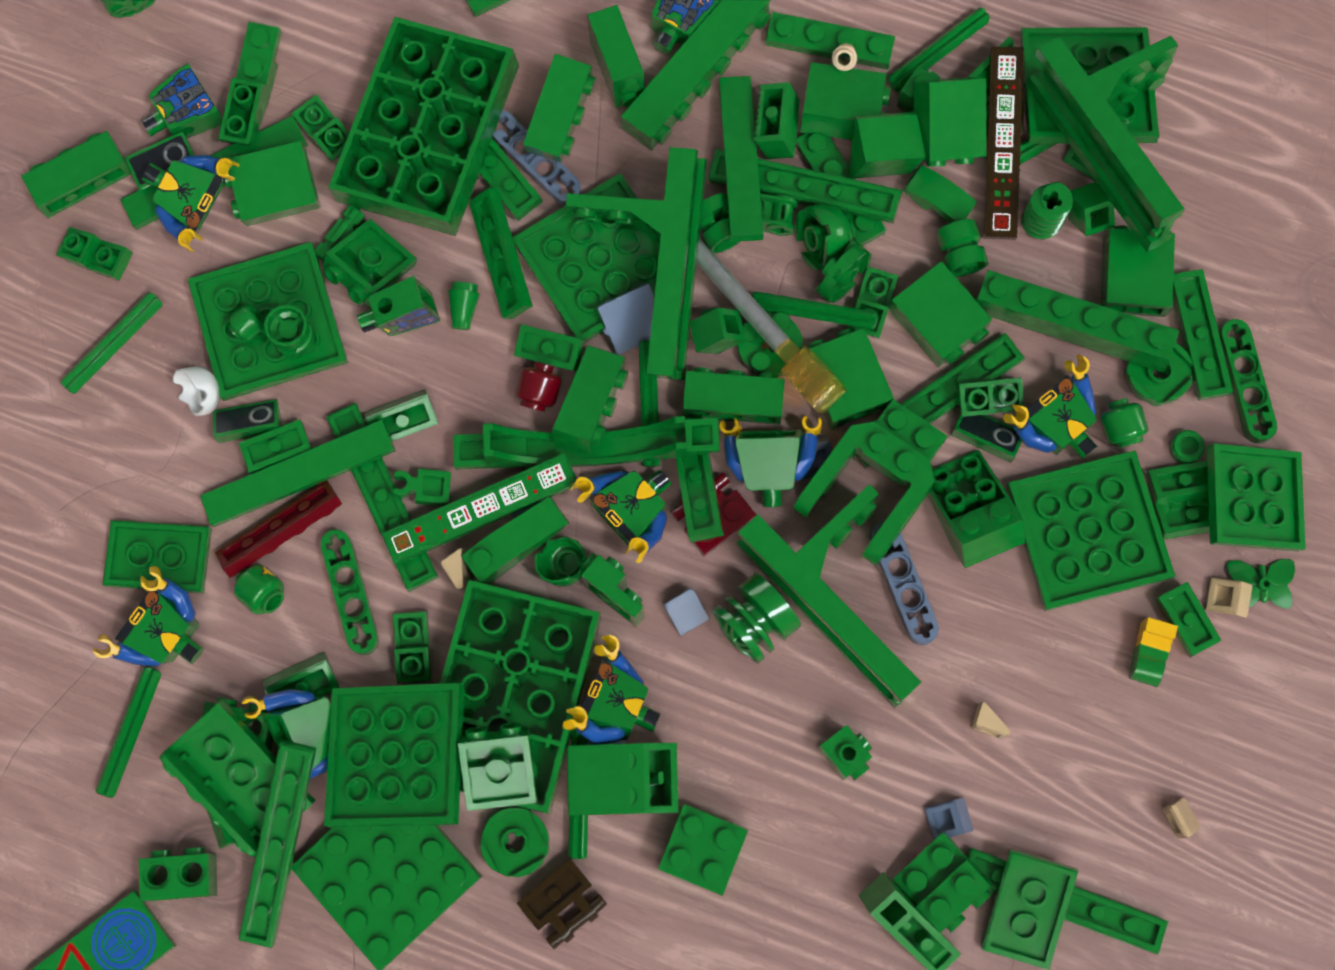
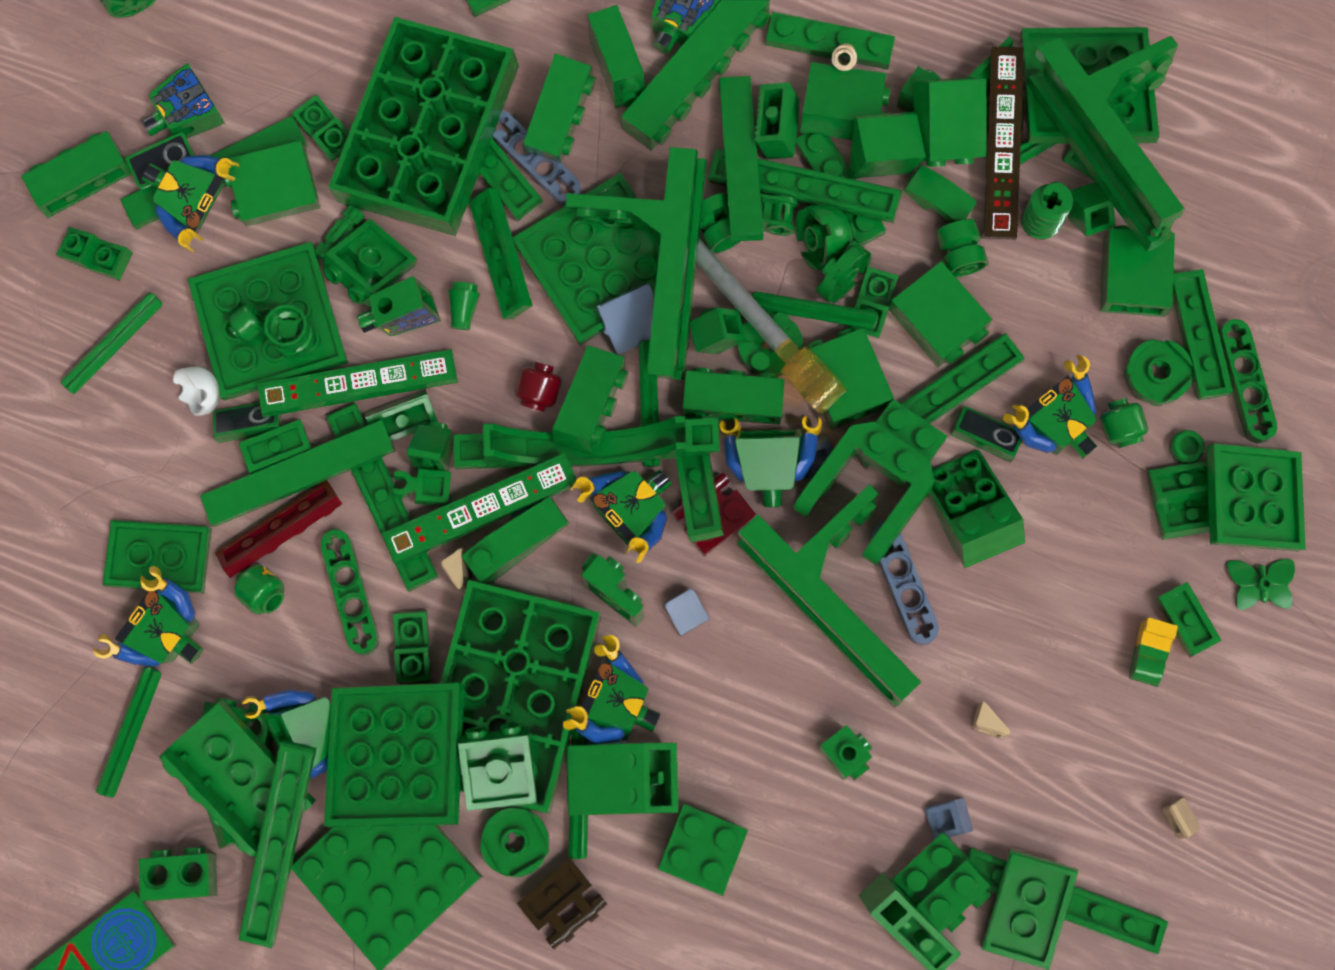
(252, 86): green slope -> none
(309, 675): green slope -> none
(357, 383): none -> green tile
(431, 447): none -> green slope
(549, 347): green plate -> none
(561, 561): green hair -> none
(756, 618): green wheel -> none
(940, 47): green axle -> none
(990, 396): green slope -> none
(1077, 321): green brick -> none
(1091, 530): green plate -> none
(1229, 597): tan slope -> none

